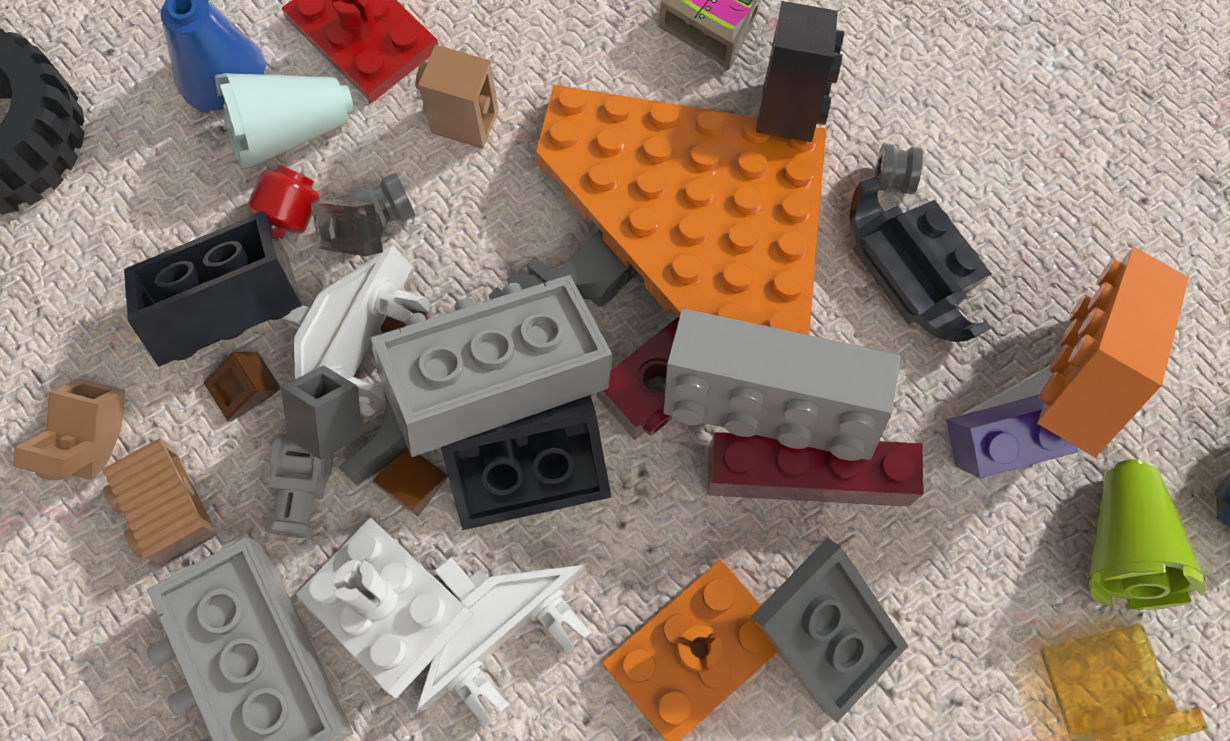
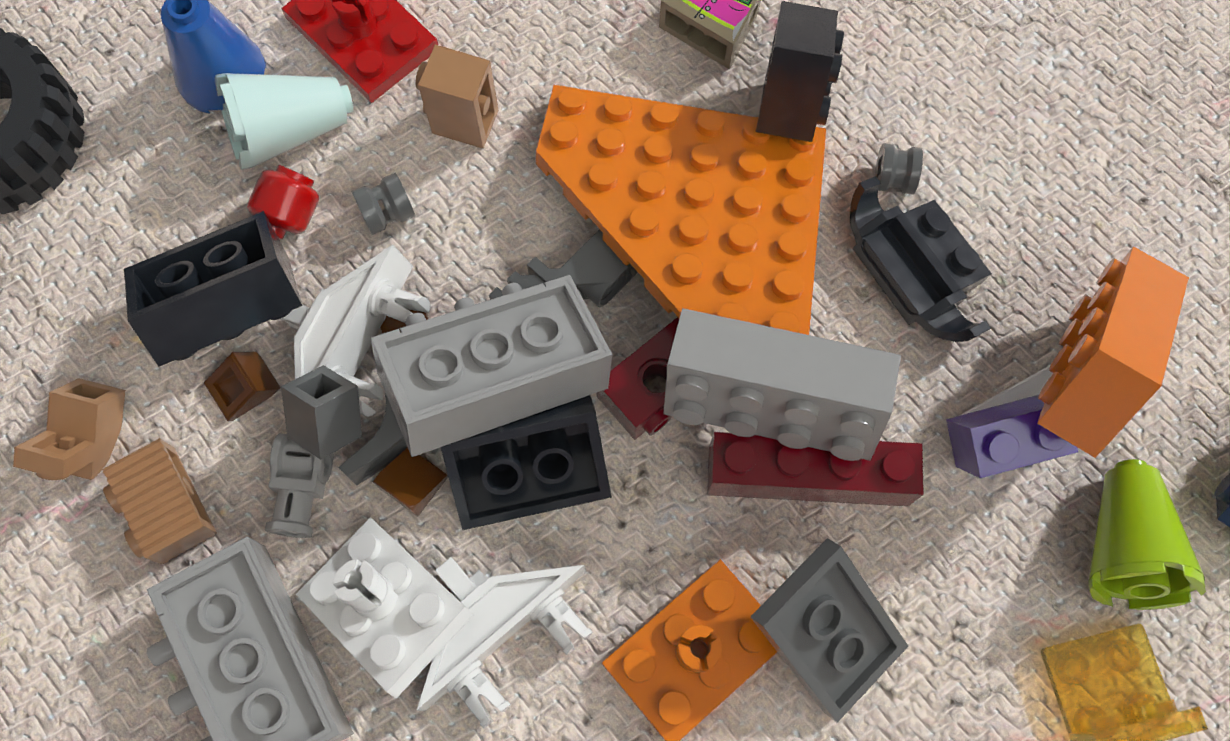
(348, 226): clear smoke plate -> none

